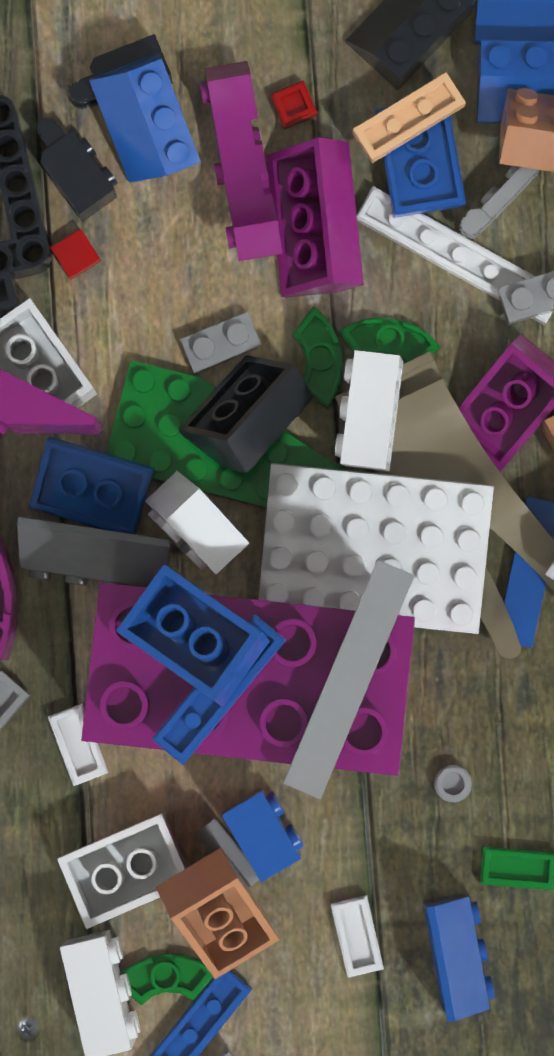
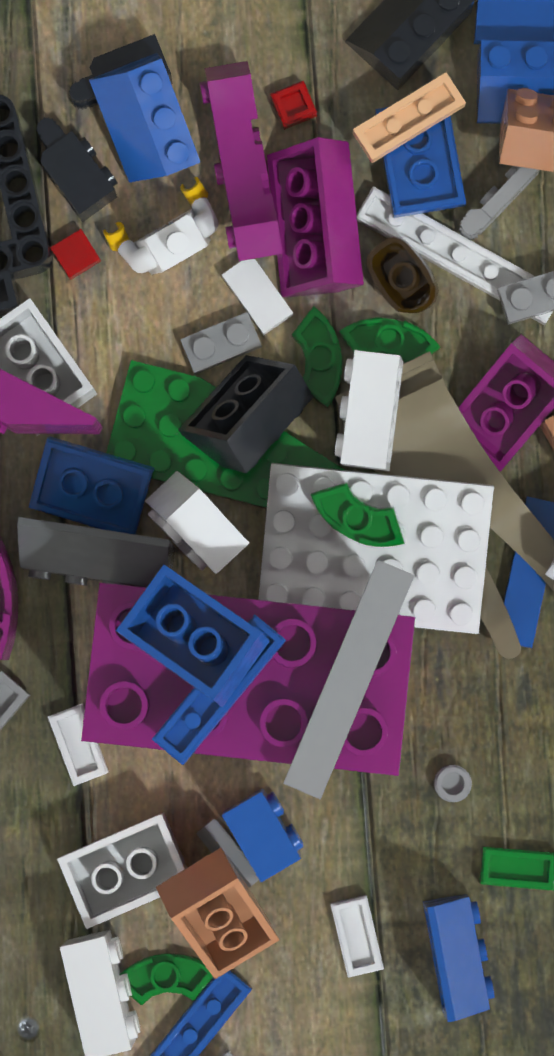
(171, 241): none -> white torso
(257, 295): none -> white tile
(356, 519): none -> green tile
(402, 276): none -> dark brown piece

